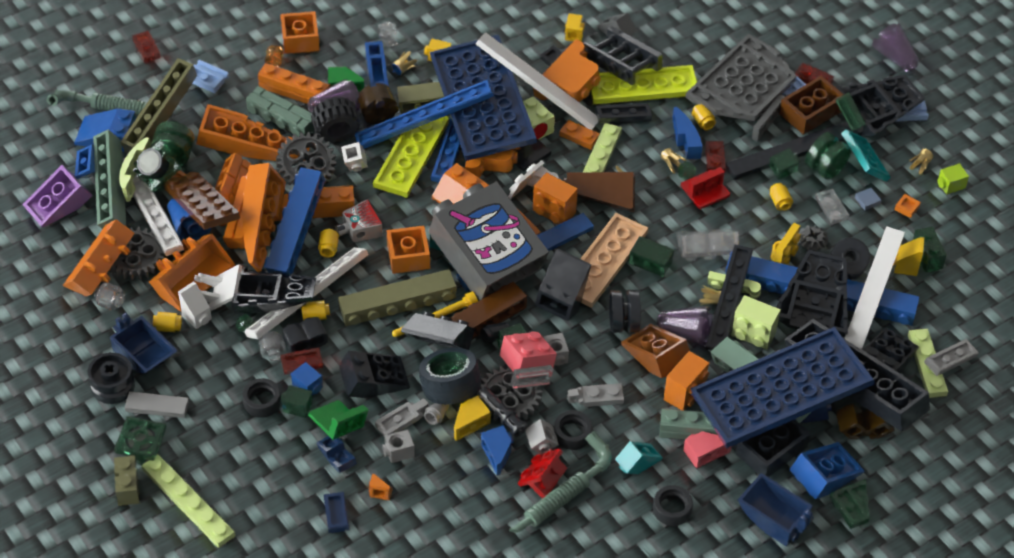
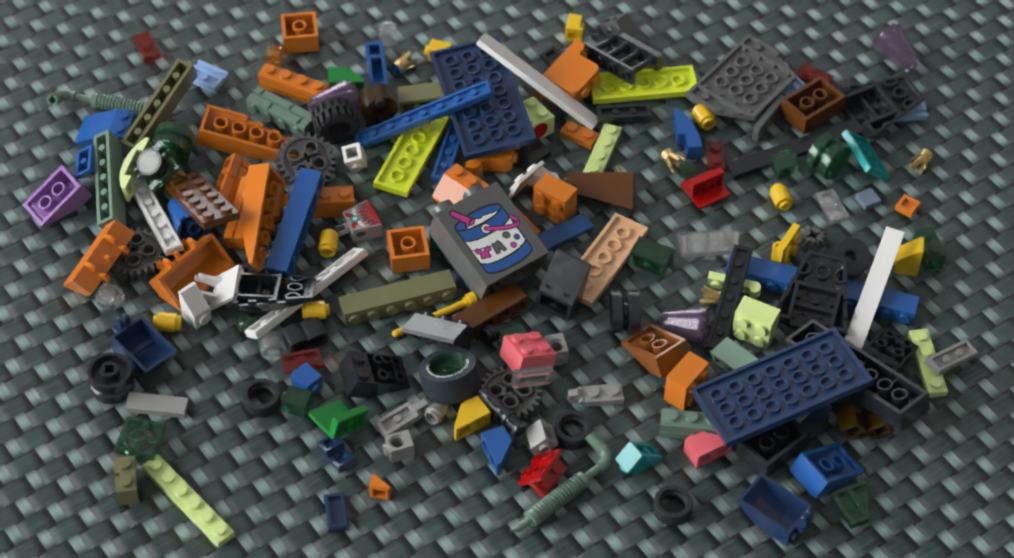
(850, 111): clear green tile -> none
(953, 179): lime brick -> none

